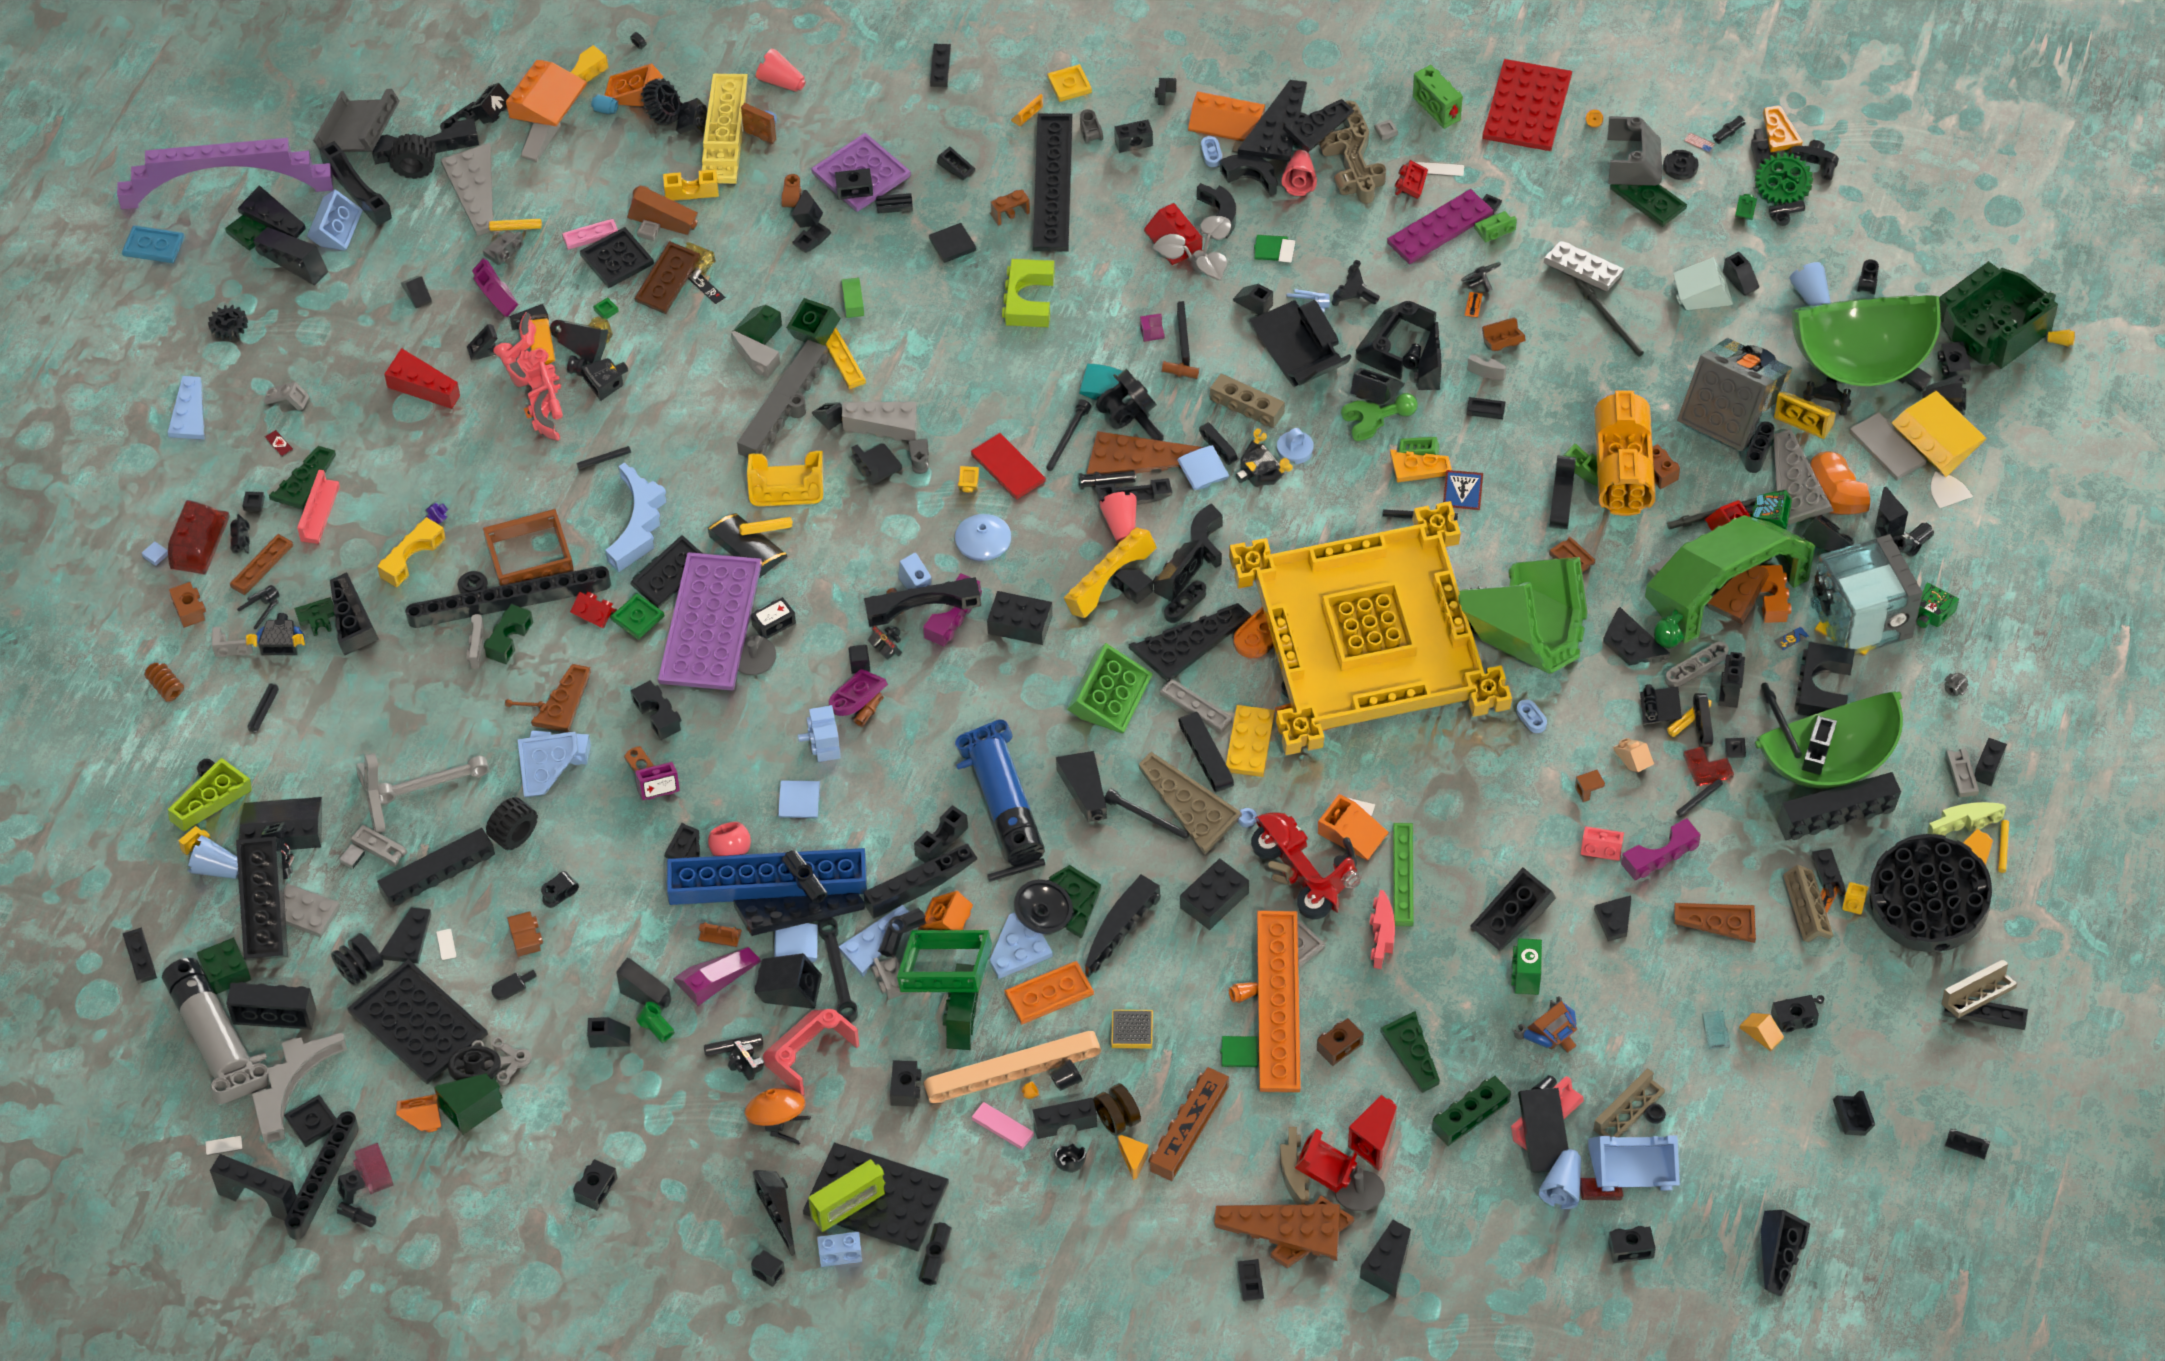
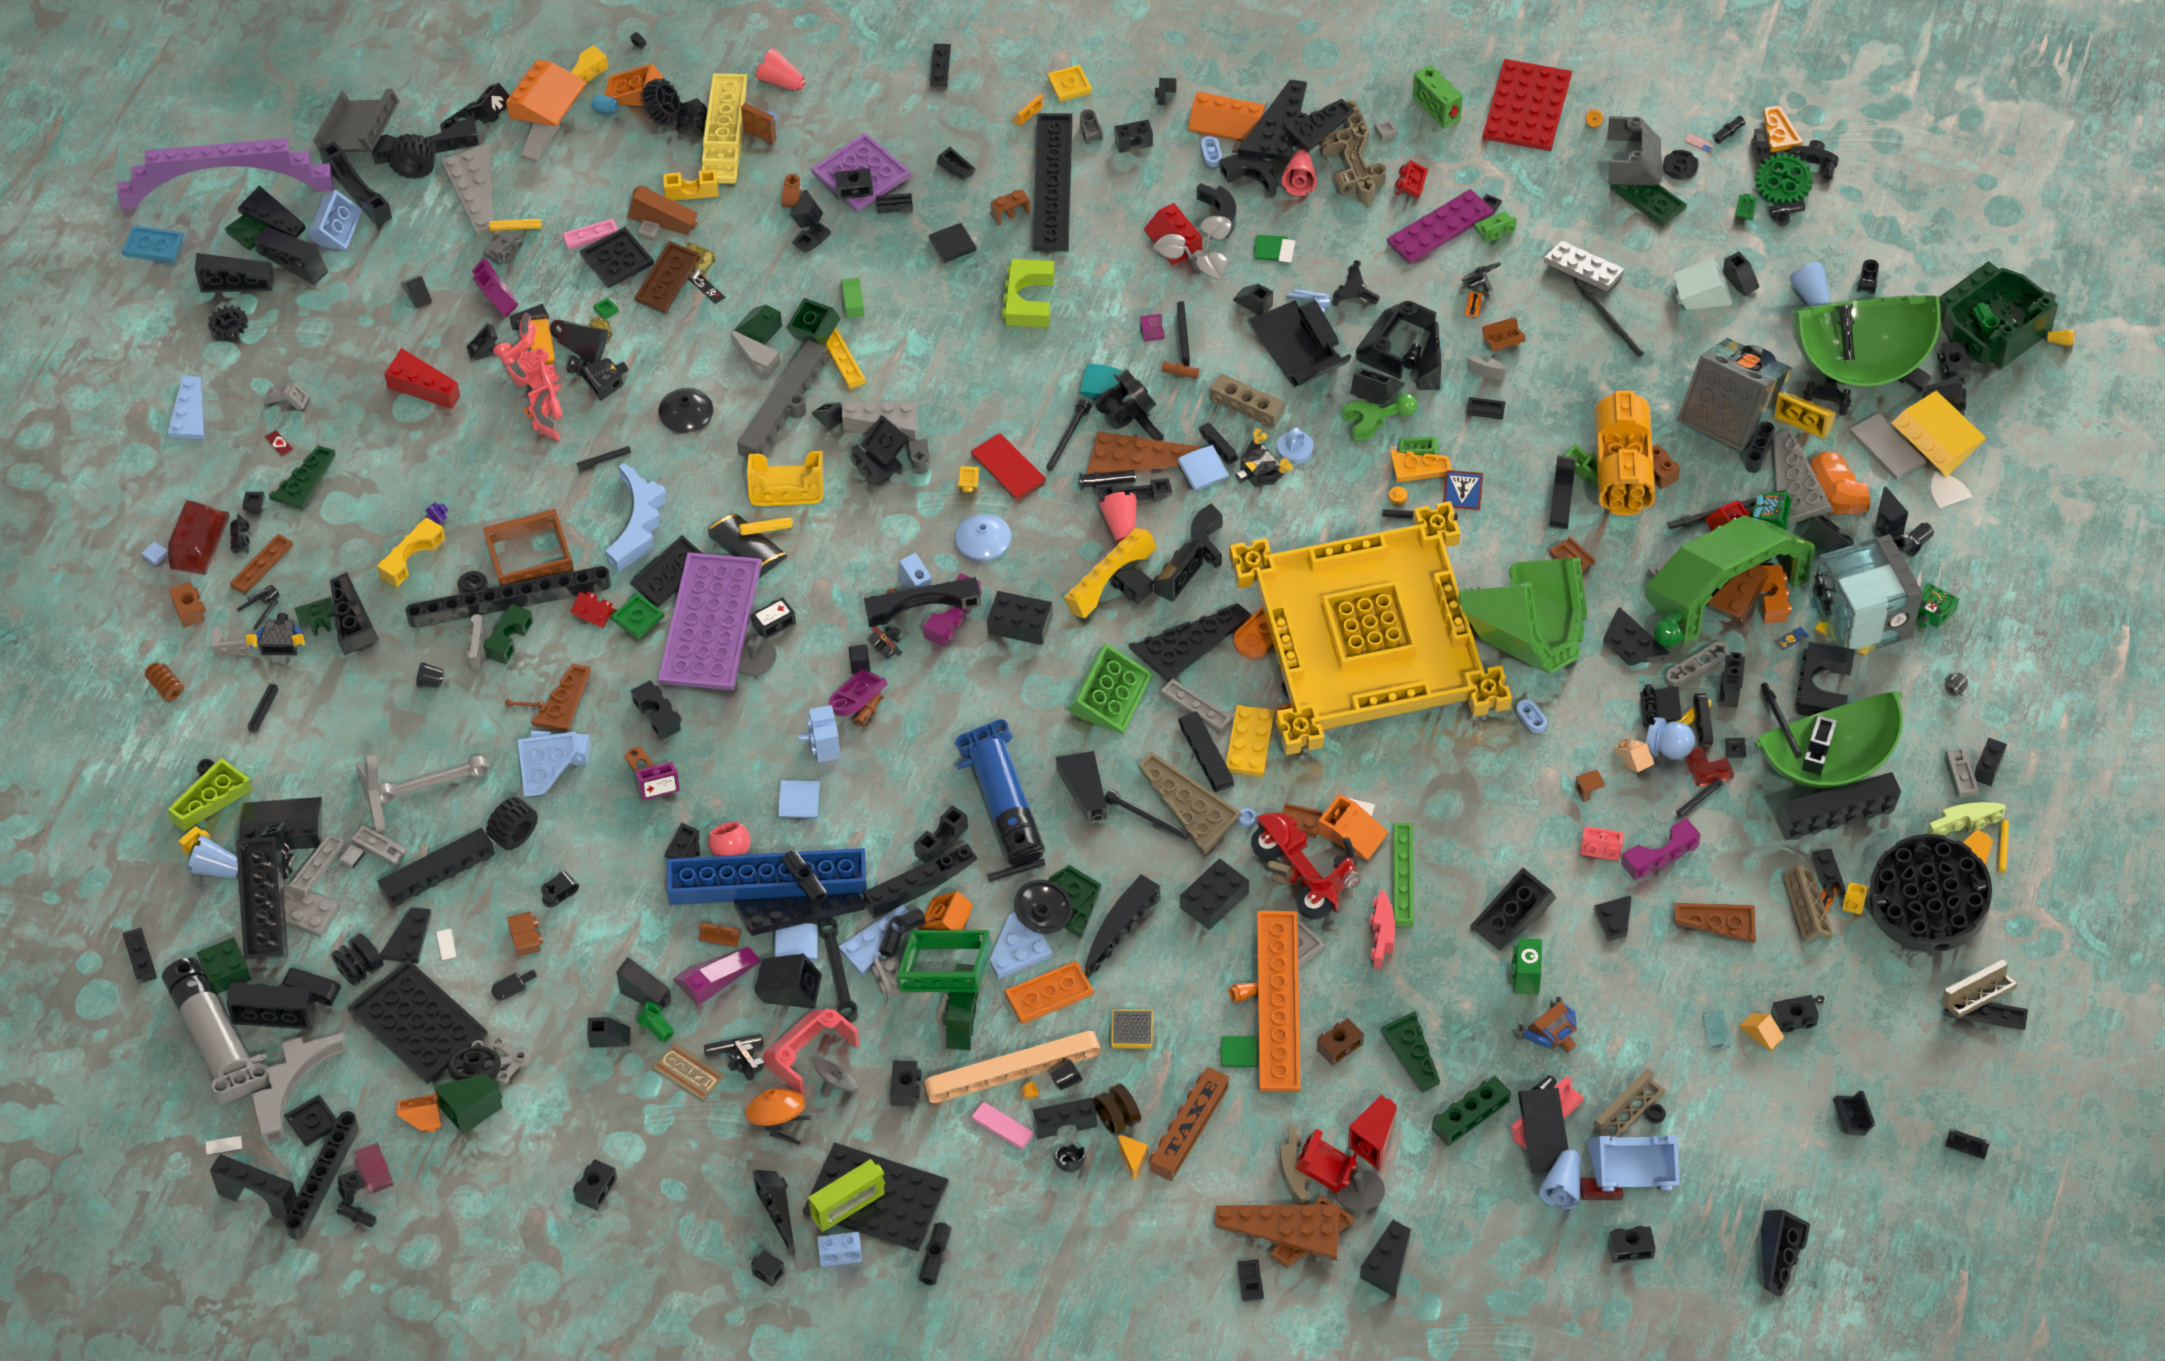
(232, 274): none -> black wedge
(317, 508): coral fence -> none
(317, 865): none -> light grey tile
(323, 989): none -> black beam
(429, 676): none -> black piece
(686, 416): none -> black dish
(689, 1071): none -> dark tan sticker
(835, 1077): none -> dark grey shield
(885, 440): none -> black tile
(1186, 594): black beam -> none
(1305, 818): none -> dark orange plate
(1397, 495): none -> light orange tile
(1444, 169): white sticker -> none
(1671, 739): none -> light blue tile
(1846, 323): none -> black pin
(1985, 319): none -> green piece

